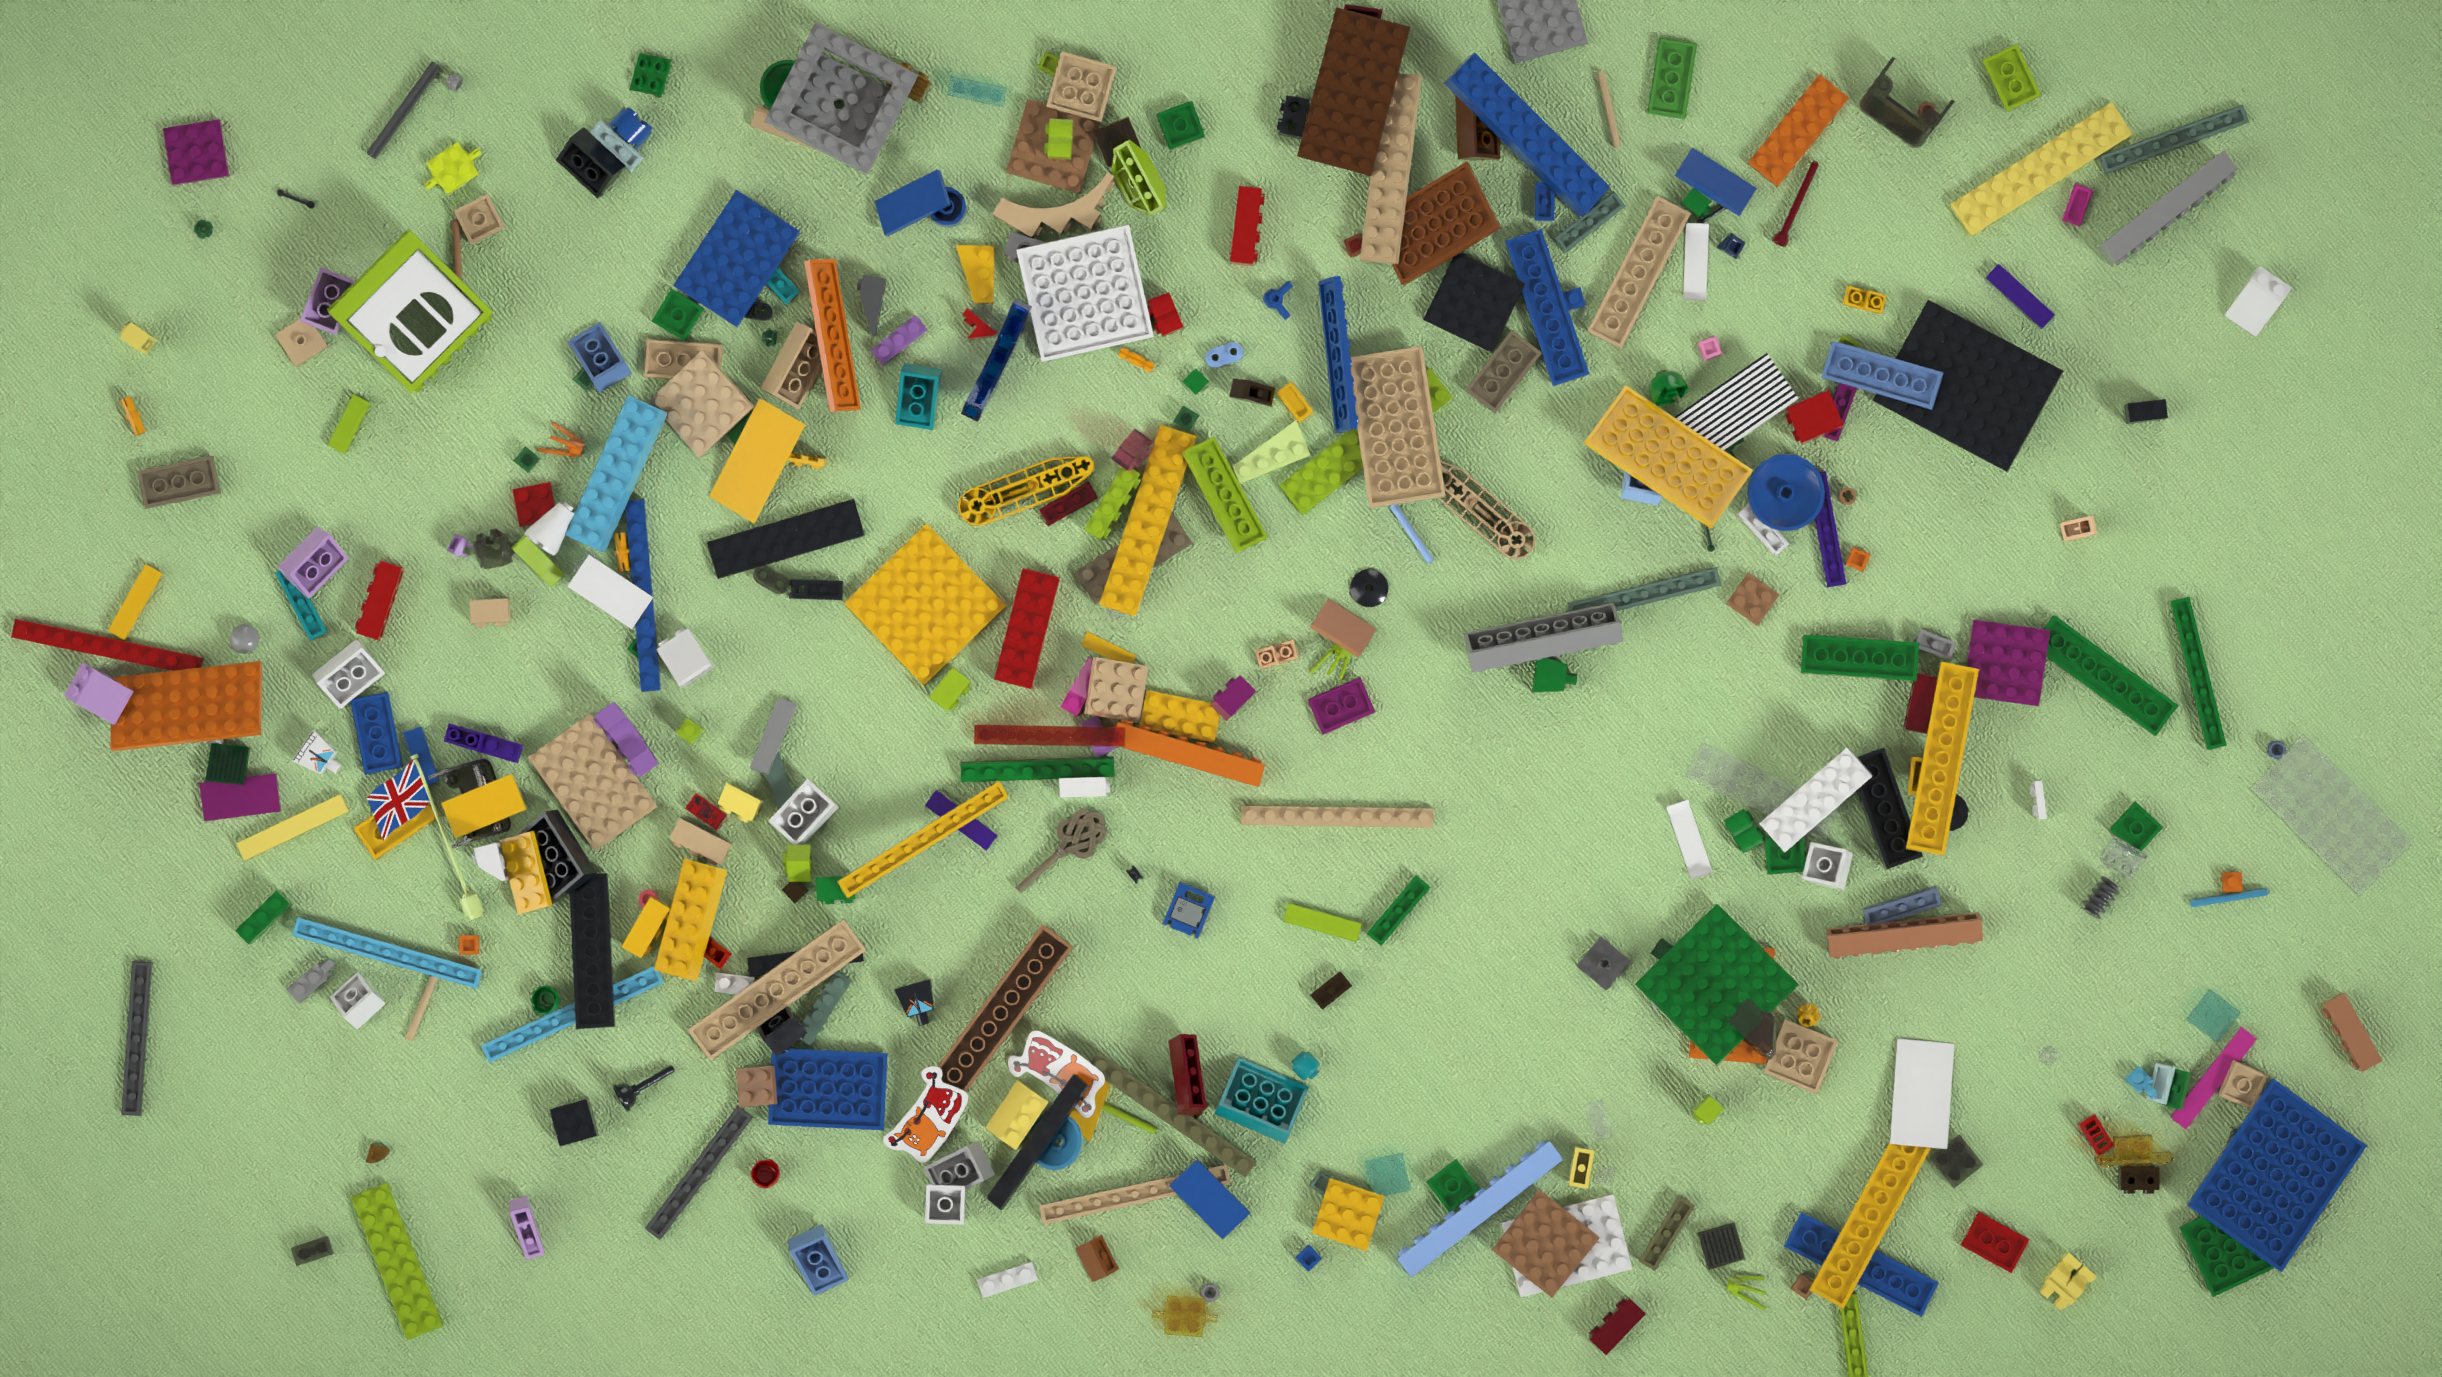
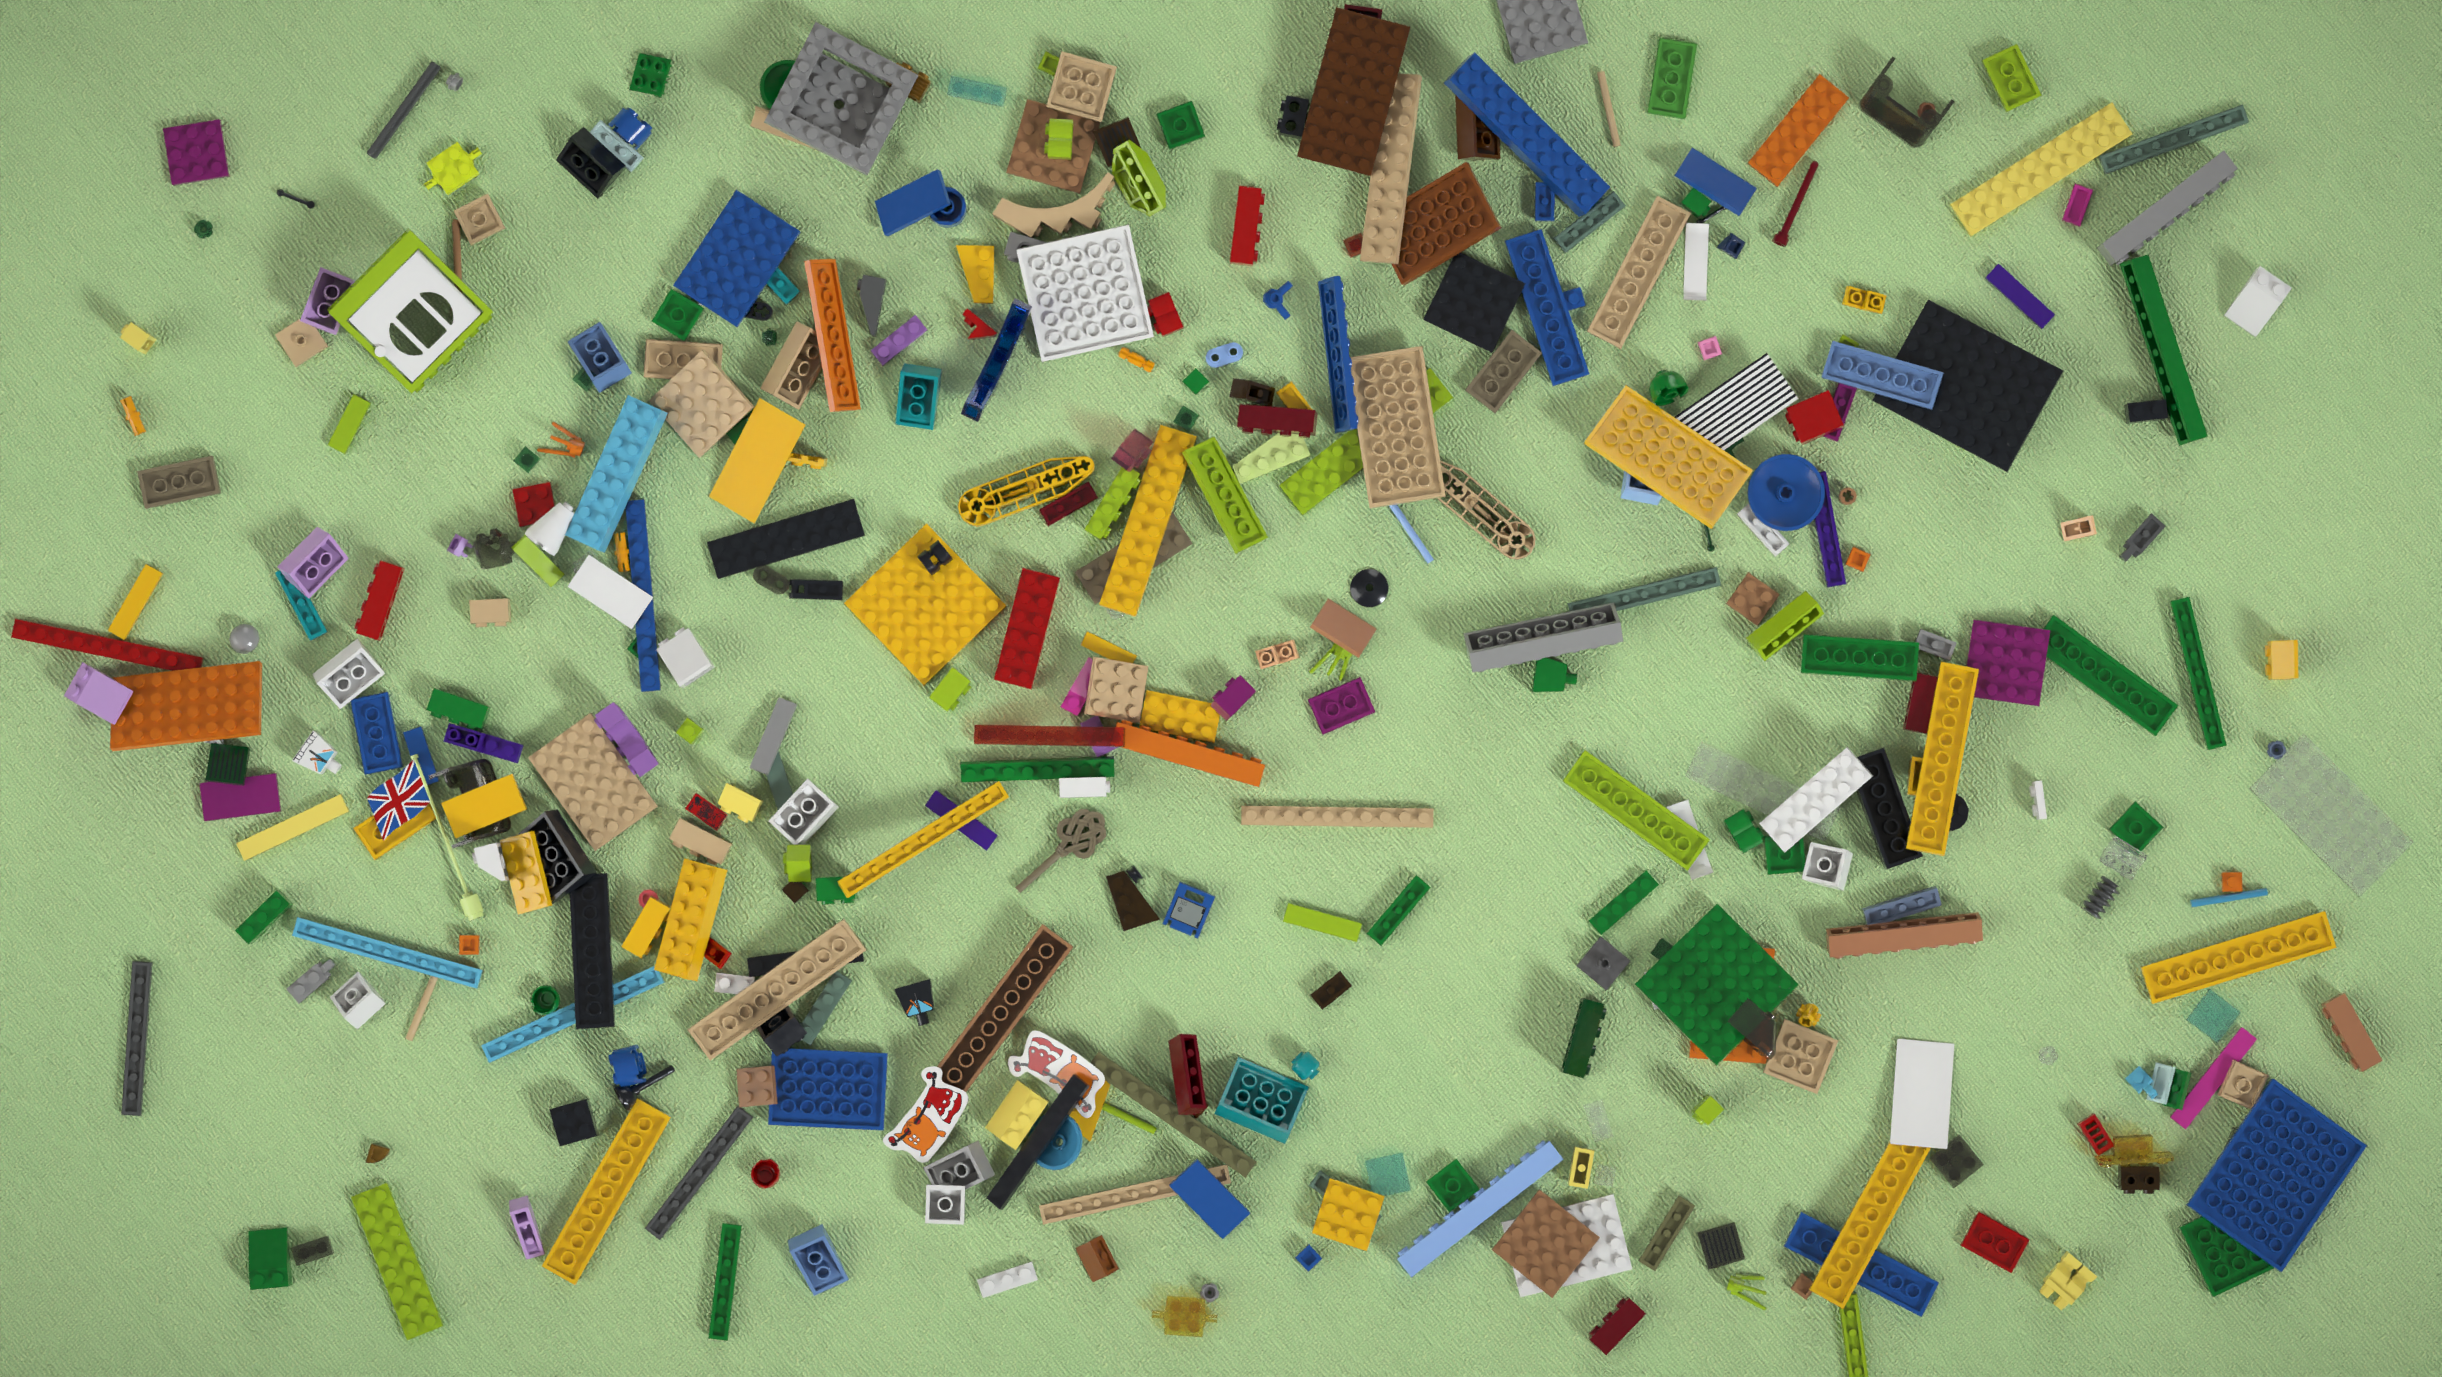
(269, 1259): none -> green slope
(458, 709): none -> green brick
(606, 1191): none -> yellow plate
(628, 1066): none -> blue brick
(725, 1281): none -> green plate
(939, 552): none -> black wheel
(1129, 902): none -> dark brown wing
(1277, 420): none -> dark red brick
(1582, 1038): none -> dark green slope
(1623, 902): none -> green plate
(1636, 810): none -> lime plate
(1782, 627): none -> lime brick
(2142, 537): none -> dark grey hinge
(2163, 350): none -> green brick
(2238, 957): none -> yellow plate
(2282, 660): none -> yellow slope

